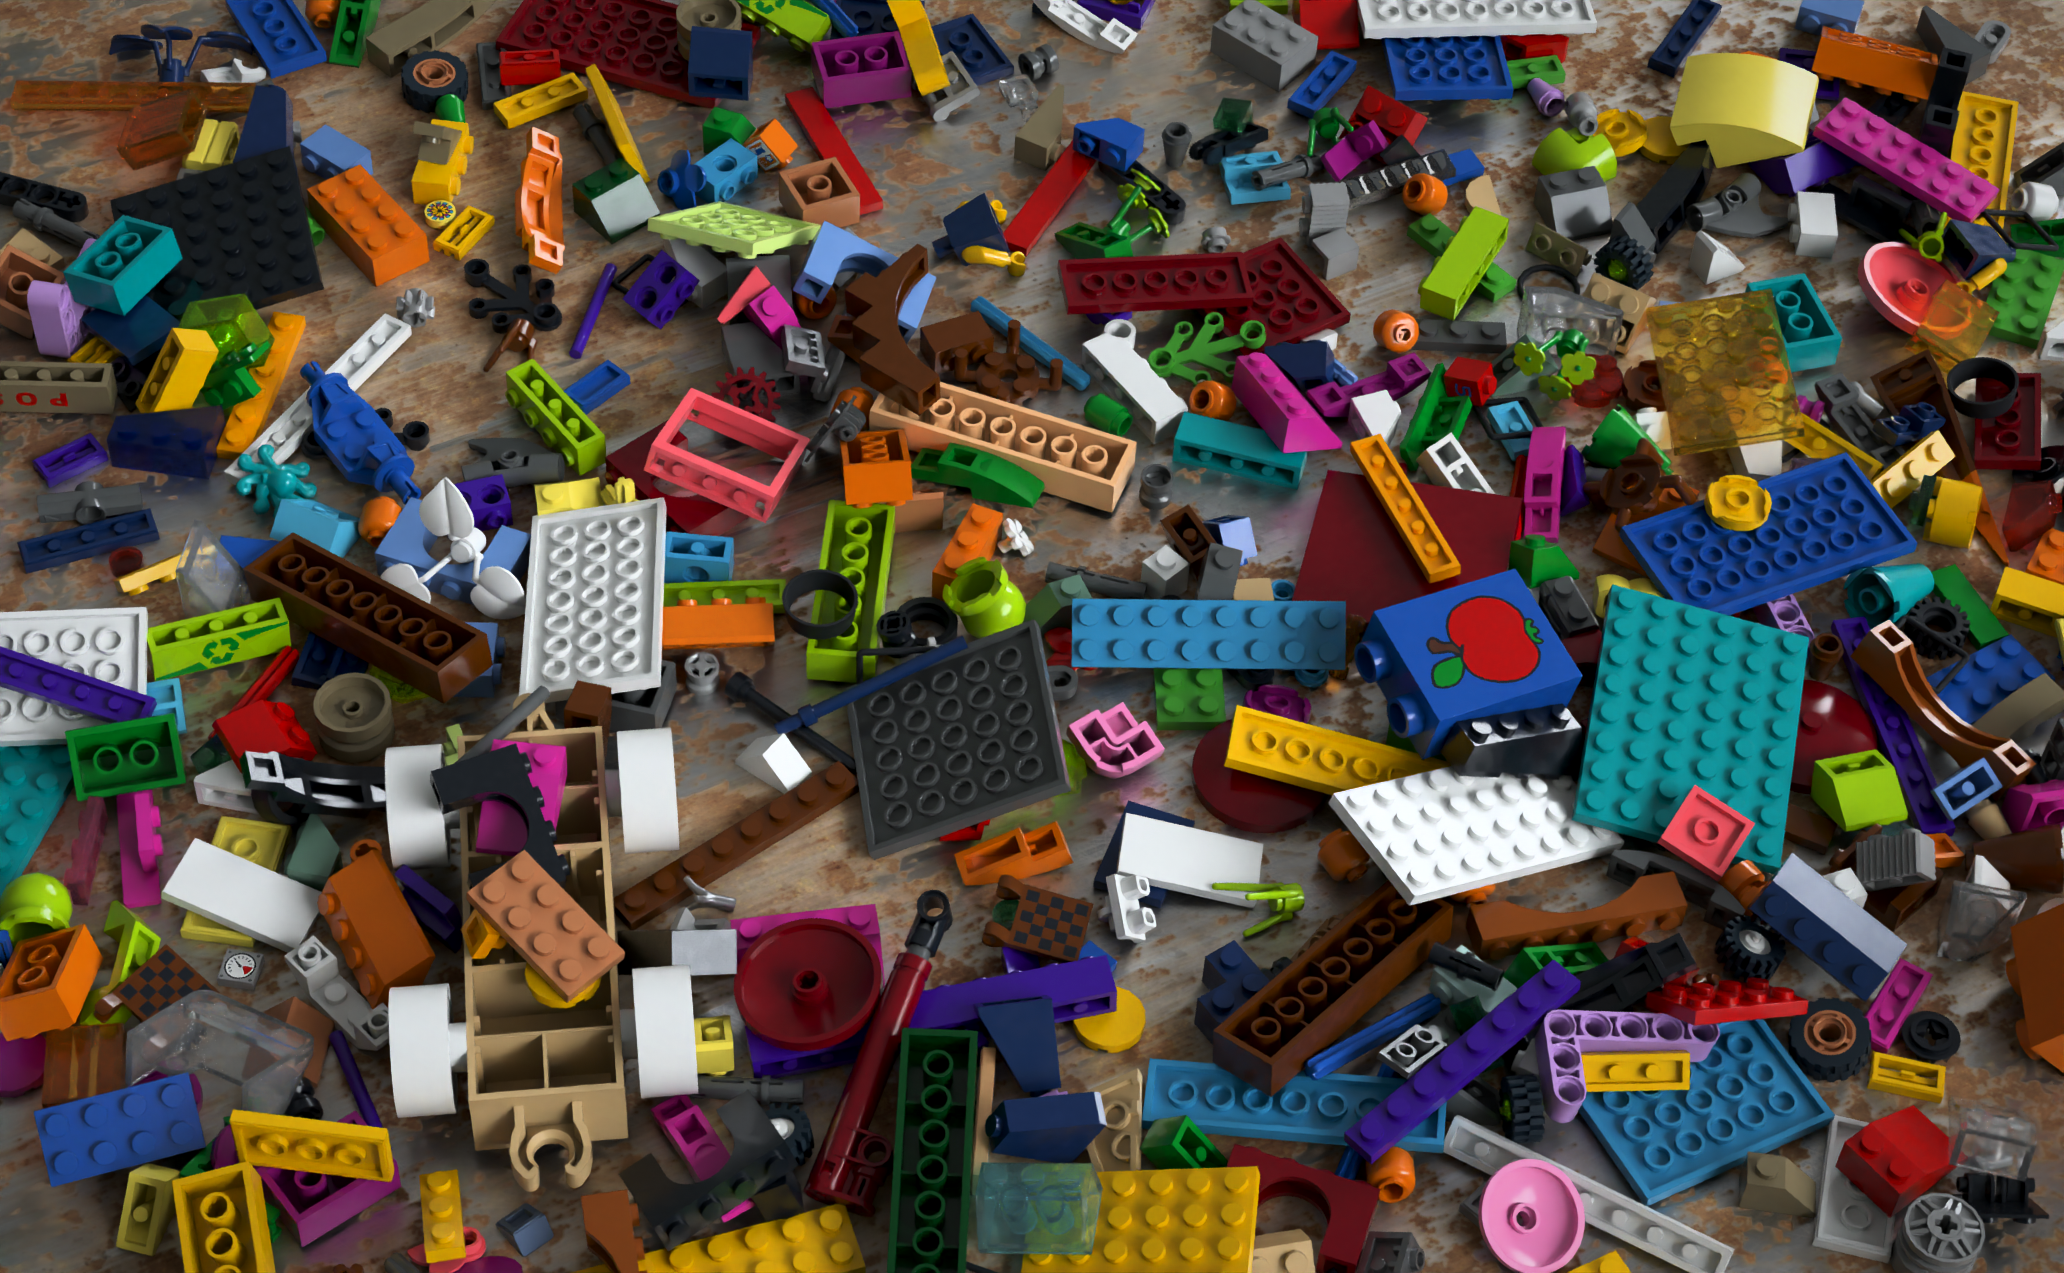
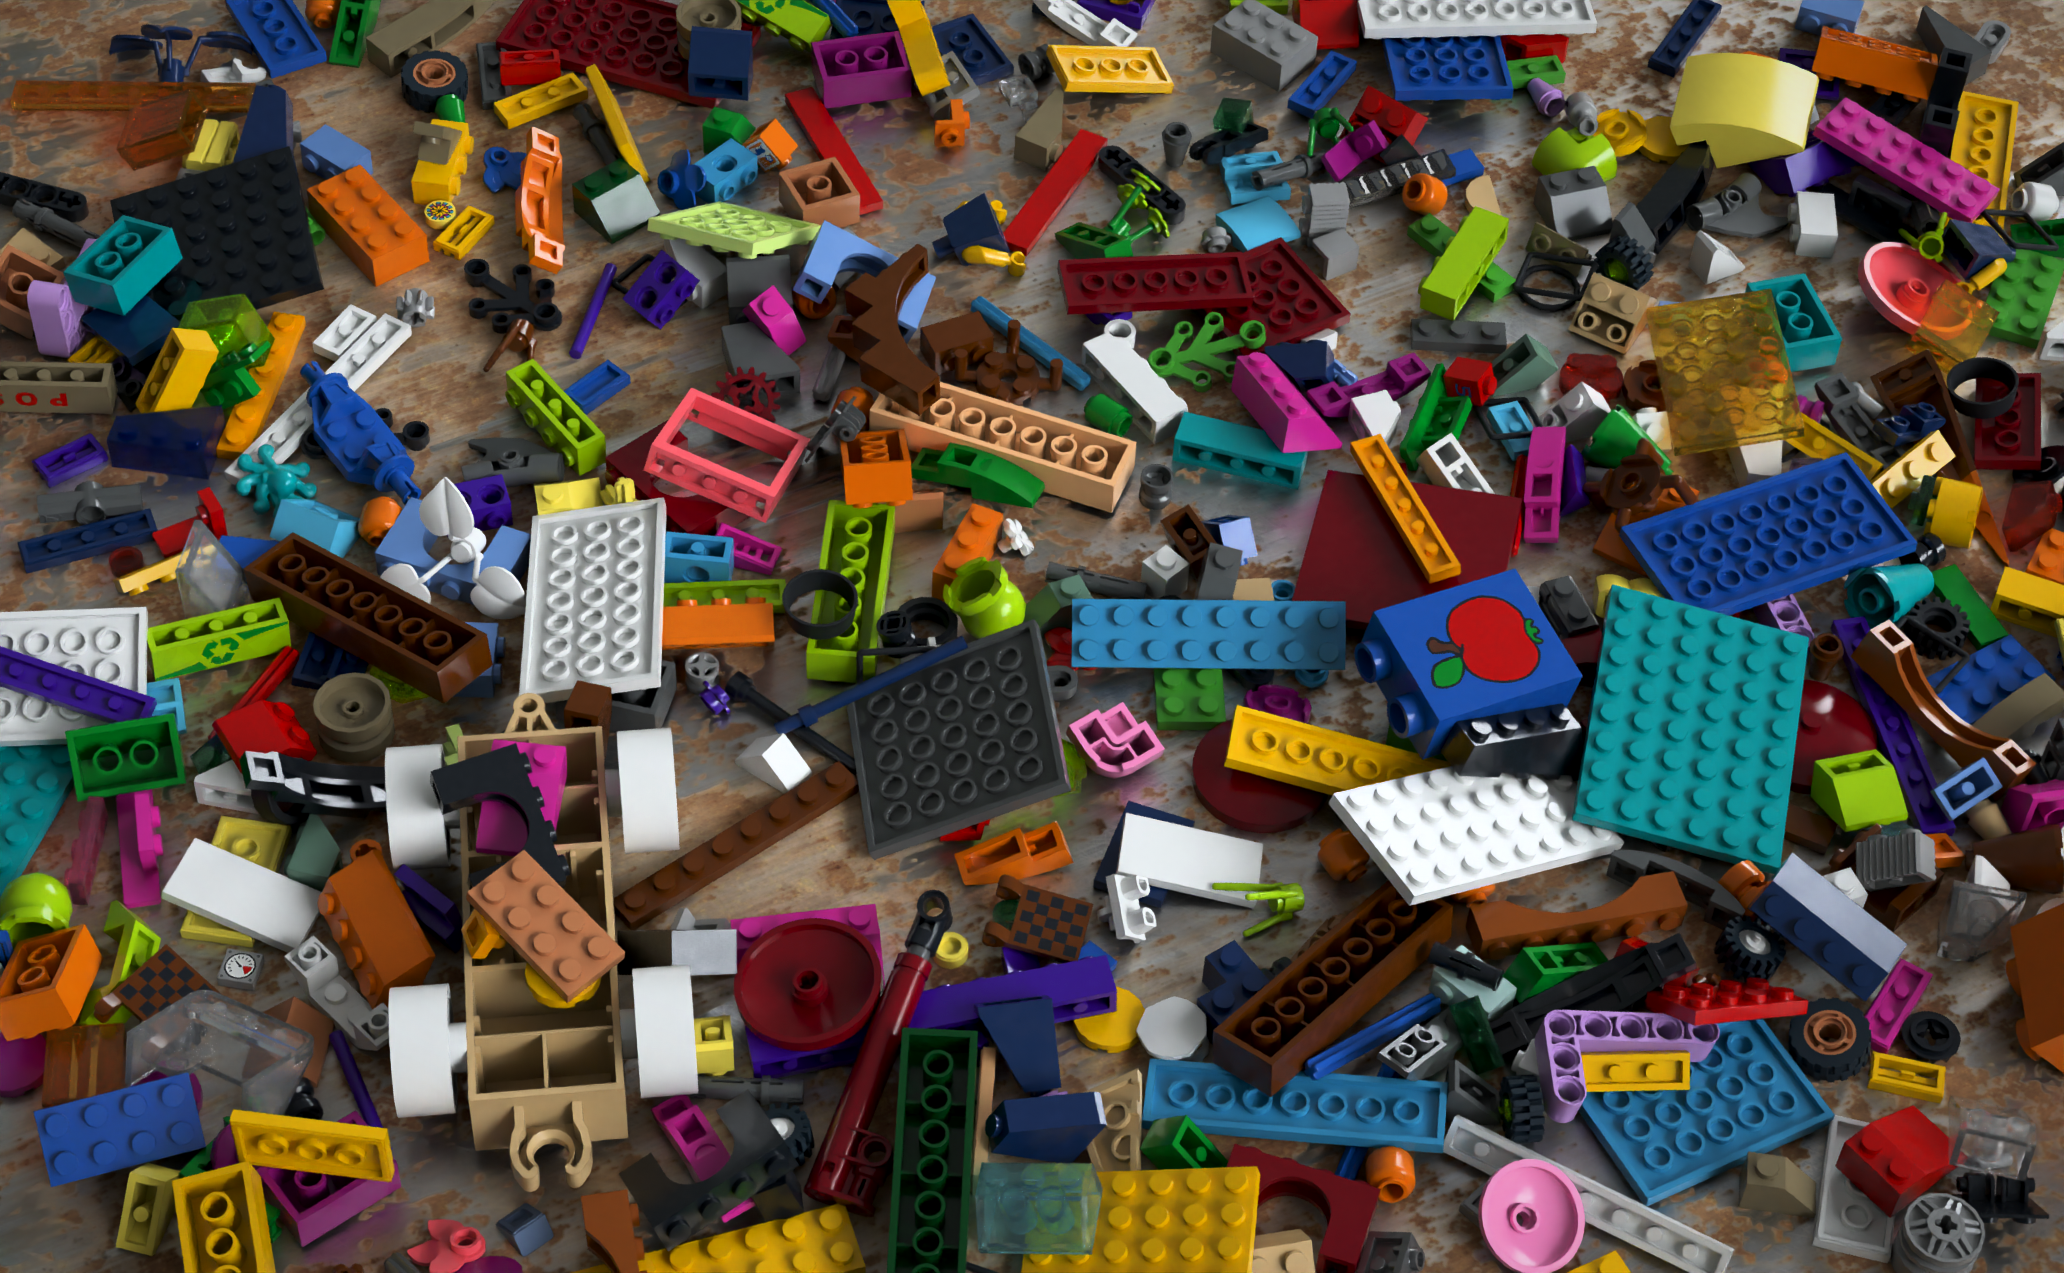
(173, 538): none -> red bracket
(343, 332): none -> white plate
(442, 1216): yellow plate -> none
(503, 171): none -> blue plate
(508, 723): dark grey bar -> none
(705, 898): flat silver bar -> none
(714, 698): none -> dark purple plate
(750, 289): coral slope -> none
(750, 543): none -> dark pink slope
(804, 354): flat silver bracket -> none
(951, 951): none -> light yellow tile
(952, 131): none -> orange bracket
(1109, 69): none -> yellow tile
(1109, 141): blue slope -> none
(1174, 1031): none -> white hat
(1212, 400): orange head -> none
(1257, 224): none -> medium azure slope
(1354, 625): clear orange axle -> none
(1396, 331): orange head -> none
(1461, 1062): dark purple plate -> none
(1516, 286): none -> black piece
(1539, 561): green slope -> none
(1556, 309): clear slope -> none
(1574, 365): lime plant -> none
(1578, 411): none -> white slope
(1706, 833): coral plate -> none
(1737, 503): yellow tile -> none
(1928, 551): none -> black wheel

